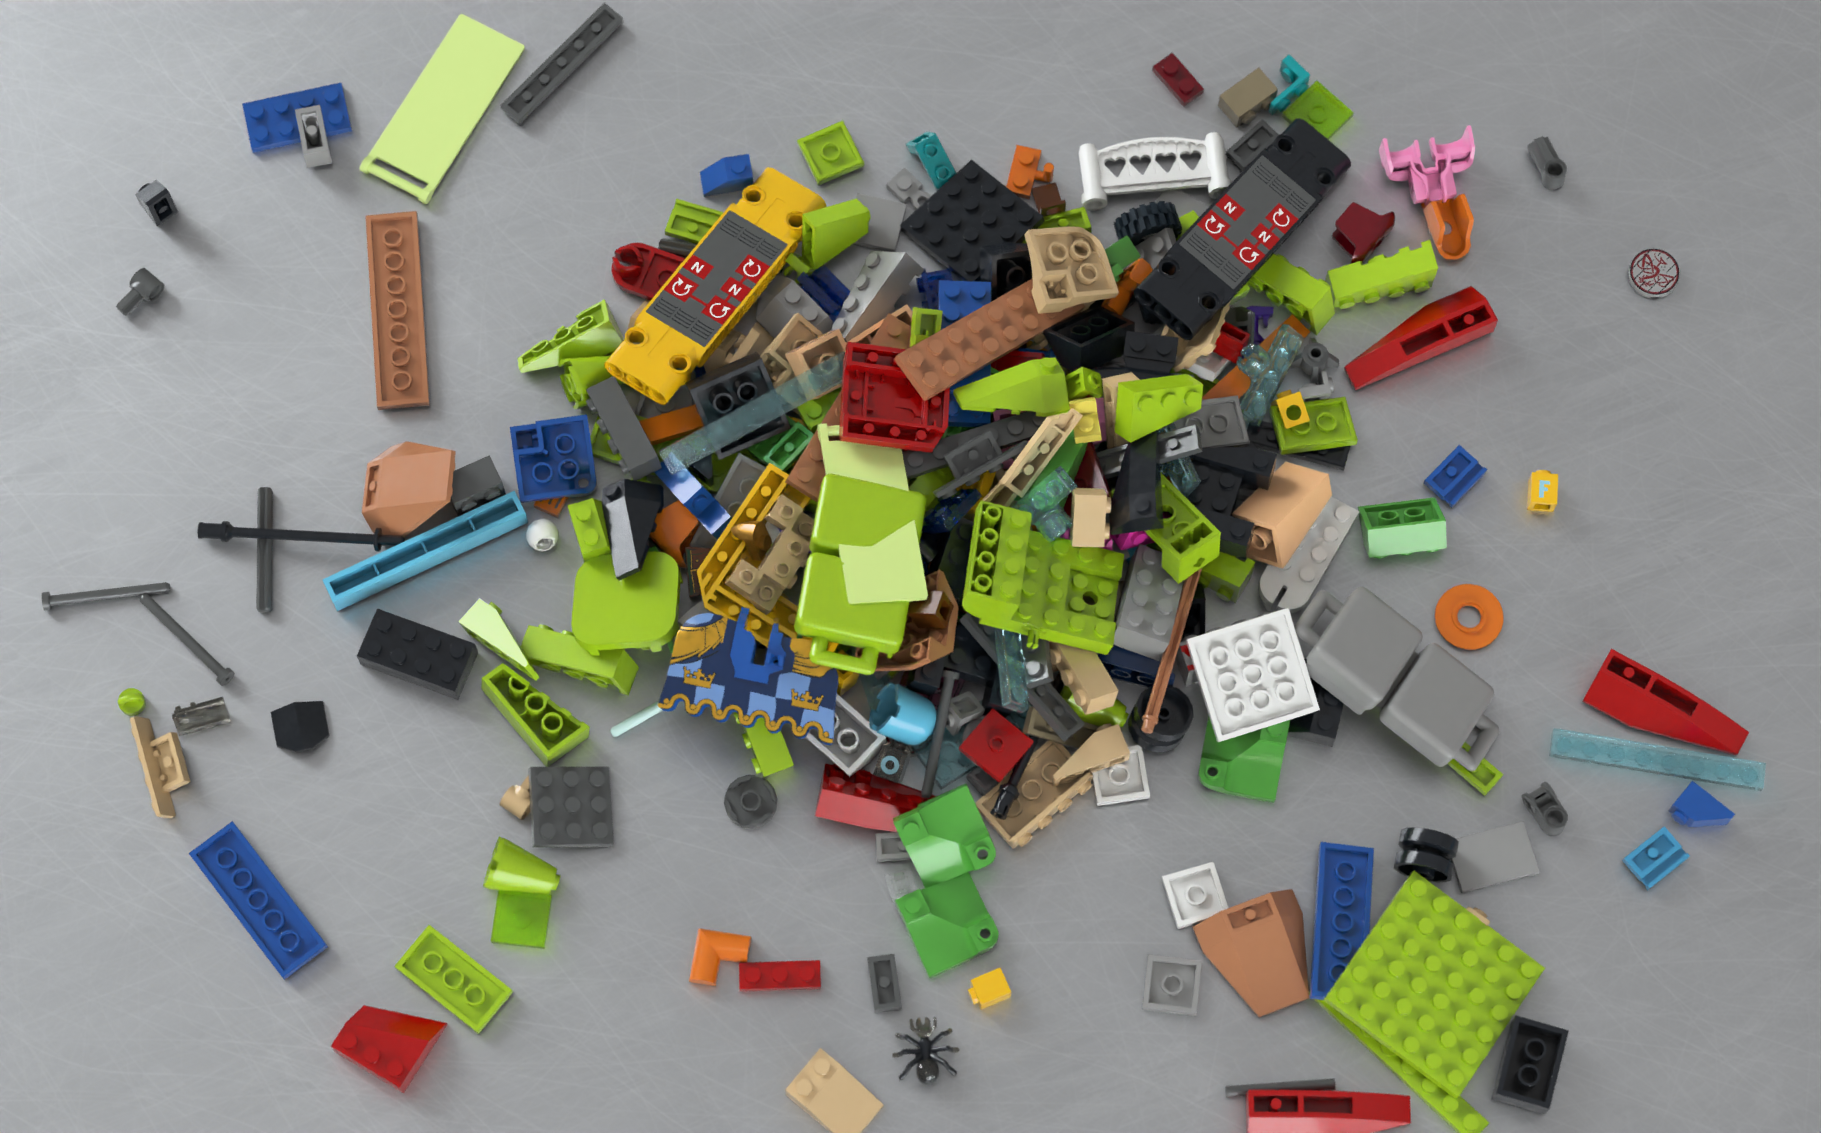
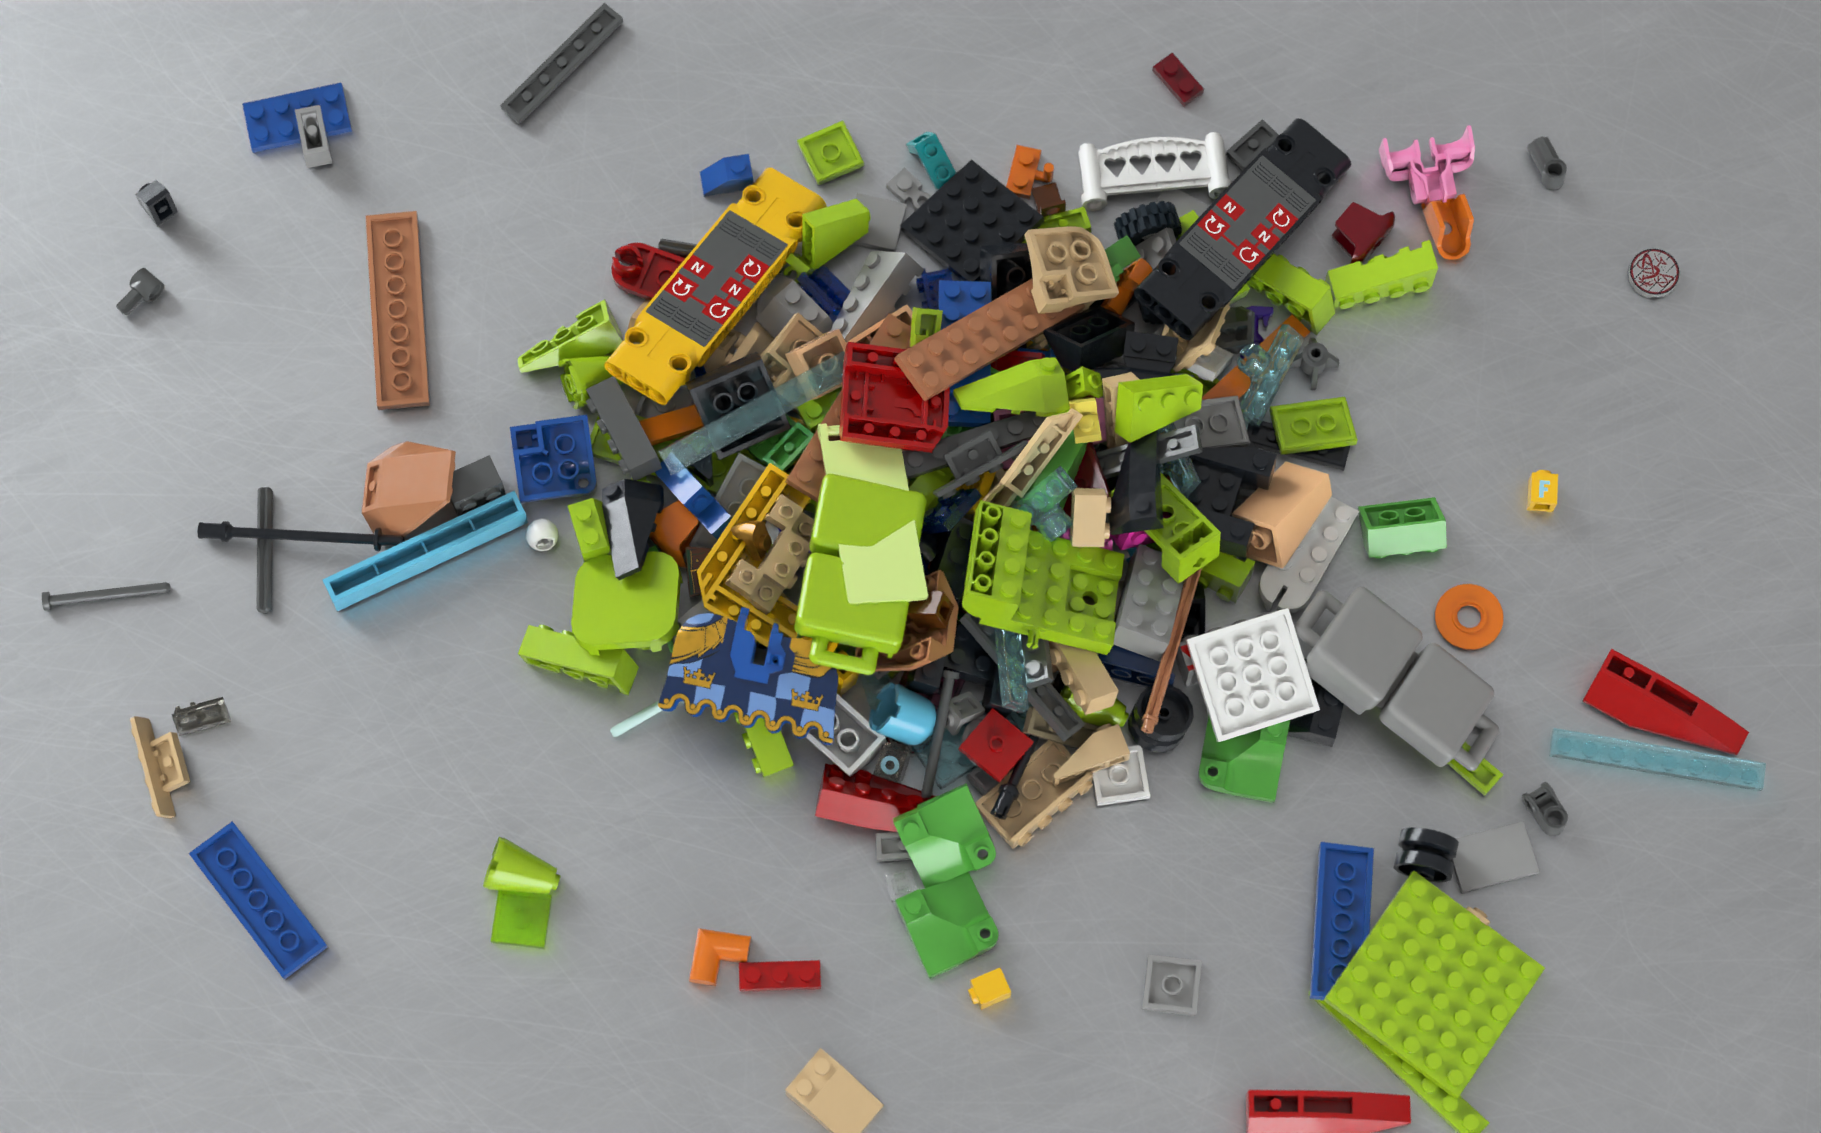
(131, 702): lime tile -> none
(223, 675): dark grey bar -> none
(300, 725): black slope -> none
(388, 1043): red wedge -> none
(417, 654): black brick -> none
(444, 106): yellowish green flag -> none
(453, 979): lime plate -> none
(488, 627): slope -> none
(517, 800): tan axle -> none
(536, 718): lime wedge -> none
(551, 506): orange tile -> none
(570, 807): dark grey plate -> none
(690, 221): lime plate -> none
(750, 801): dark grey tile -> none
(884, 982): dark grey plate -> none
(925, 1056): animal -> none
(1194, 894): white plate -> none
(1231, 342): red piece -> none
(1248, 98): dark tan brick -> none
(1260, 950): nougat wedge -> none
(1287, 399): yellow bracket -> none
(1292, 73): teal bracket -> none
(1314, 392): light grey bracket -> none
(1320, 110): clear neon green tile -> none
(1321, 1084): dark grey bar -> none
(1425, 335): red wedge -> none
(1455, 476): blue plate -> none
(1530, 1064): black brick -> none
(1656, 858): dark azure plate -> none
(1699, 808): blue slope -> none

